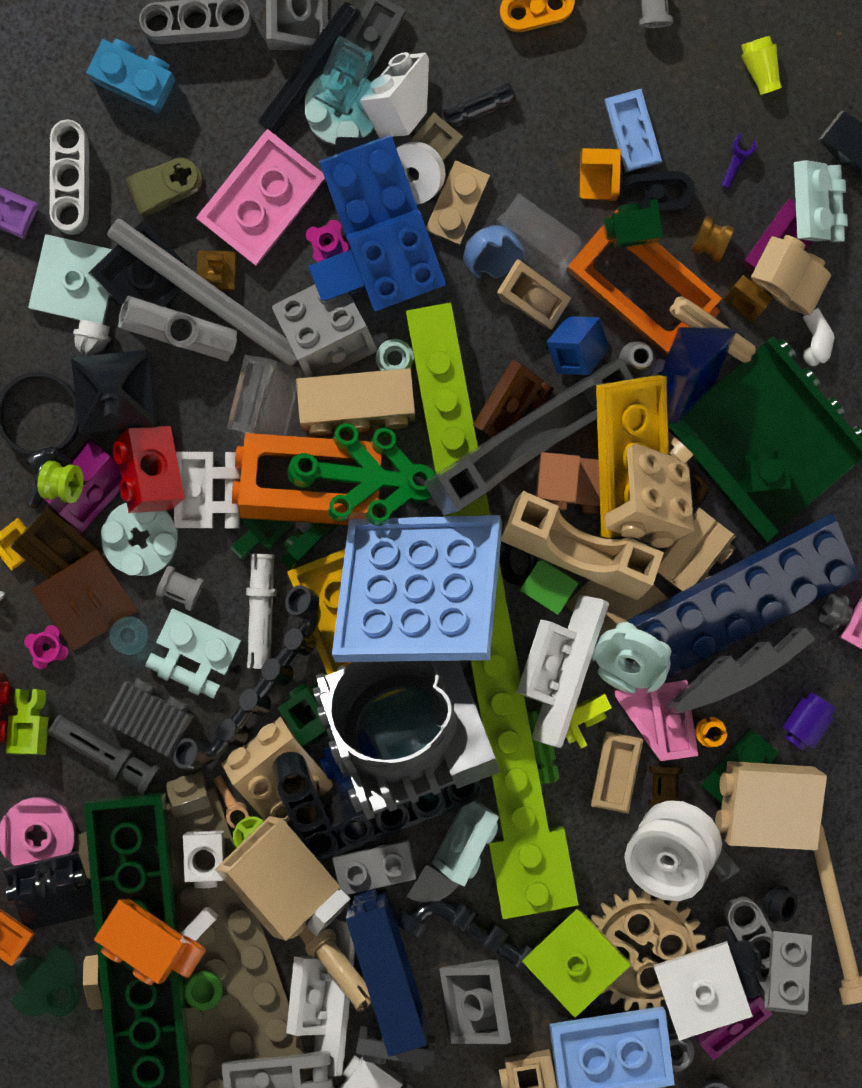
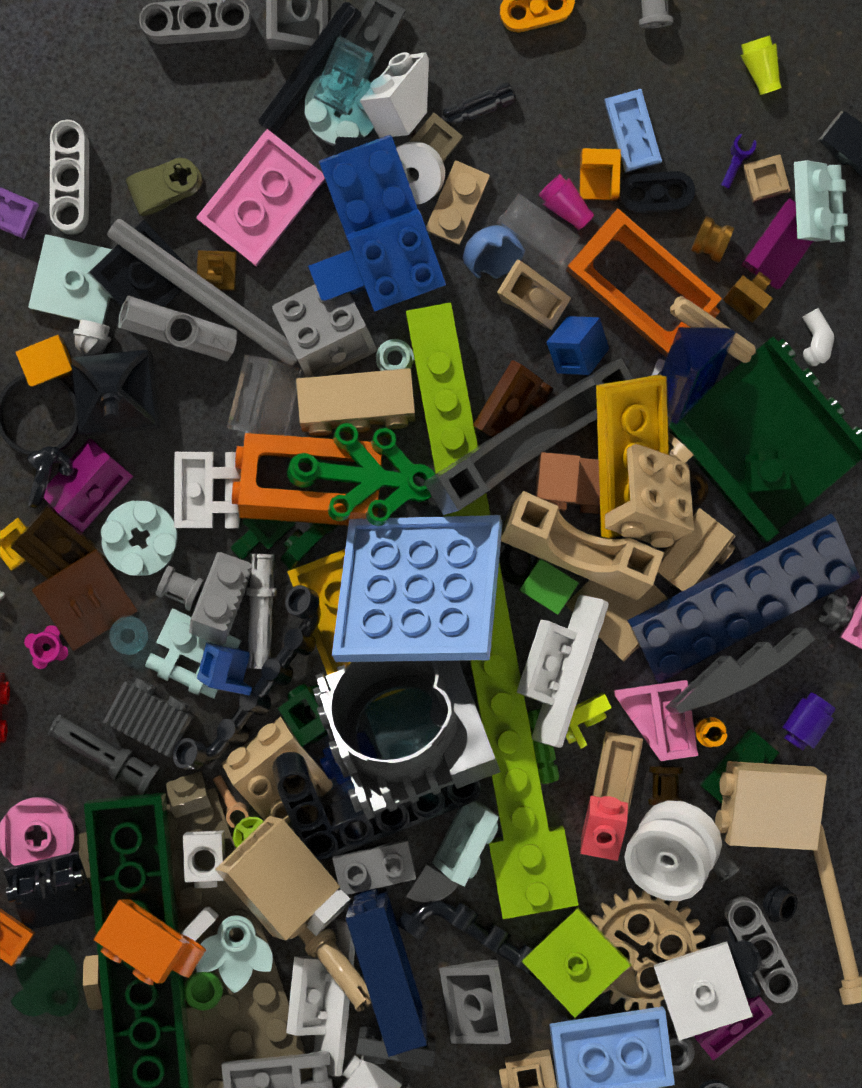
(28, 729): lime plate -> none
(45, 360): none -> light orange panel
(60, 482): lime wheel -> none
(130, 75): dark azure brick -> none
(156, 450): red brick -> none
(220, 598): none -> light grey brick
(224, 668): none -> blue panel
(234, 957): none -> light aqua plate
(331, 231): dark pink plate -> none
(565, 201): none -> dark pink cone
(604, 827): none -> coral brick
(625, 642): light aqua plate -> none
(634, 225): dark green brick -> none
(636, 369): light grey cone -> none
(766, 178): none -> tan tile
(788, 973): light grey plate -> none
(791, 274): tan brick -> none

